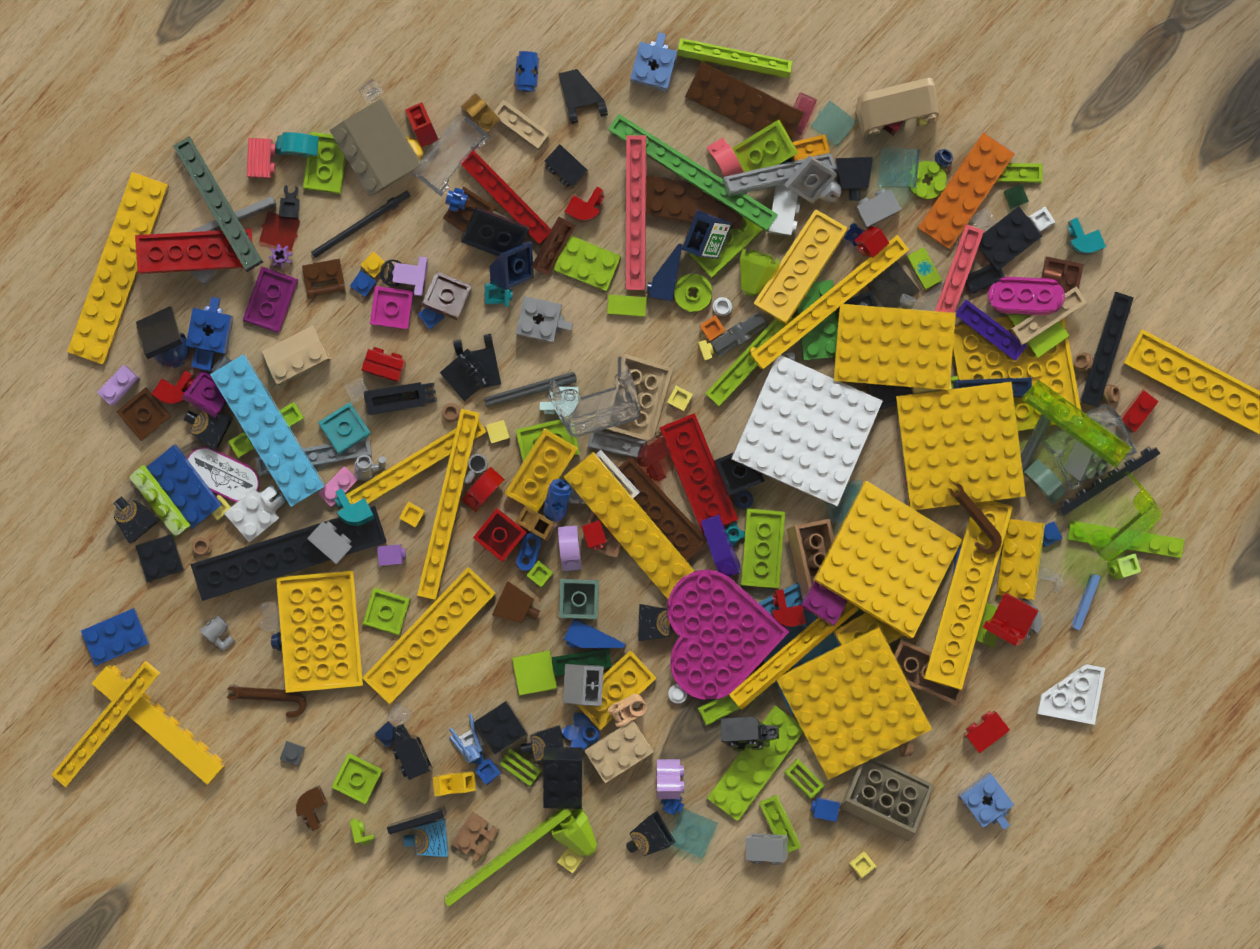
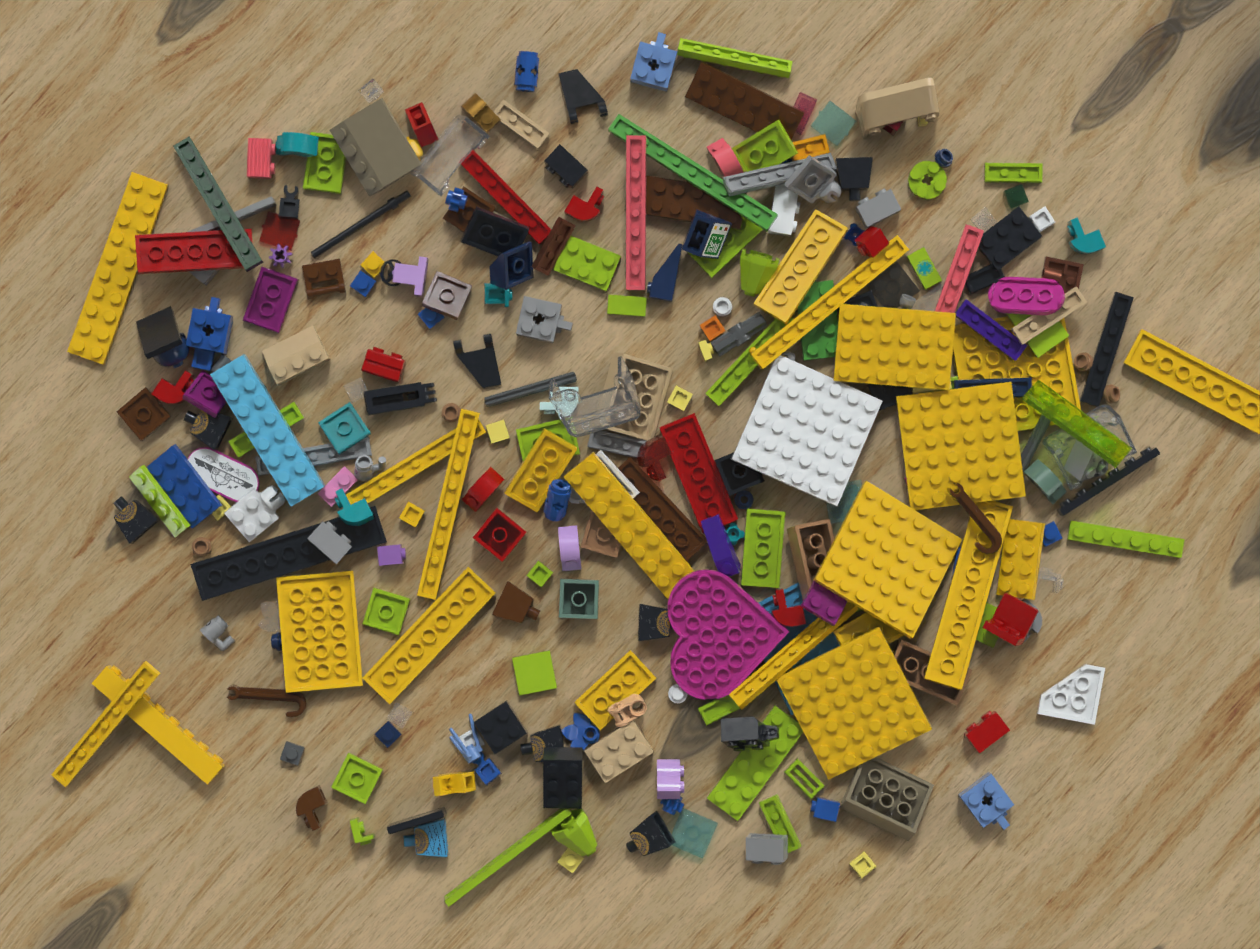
(114, 637): blue plate -> none
(118, 385): lavender brick -> none
(160, 558): black plate -> none
(391, 307): dark pink plate -> none
(410, 752): black hinge -> none
(466, 374): black hinge -> none
(470, 832): medium nougat plate -> none
(477, 464): light grey piece -> none
(517, 774): lime tile -> none
(528, 551): blue plate -> none
(536, 523): pearl gold brick -> none
(583, 684): light grey slope -> none
(585, 636): blue slope -> none
(594, 535): red brick -> none
(595, 657): dark green plate -> none
(695, 282): lime plate -> none
(899, 167): clear light blue plate -> none
(906, 748): medium nougat plate -> none
(966, 190): orange plate -> none
(1085, 601): medium blue tile -> none
(1123, 567): lime bracket -> none
(1138, 410): red brick -> none
(1147, 516): clear neon green windscreen -> none

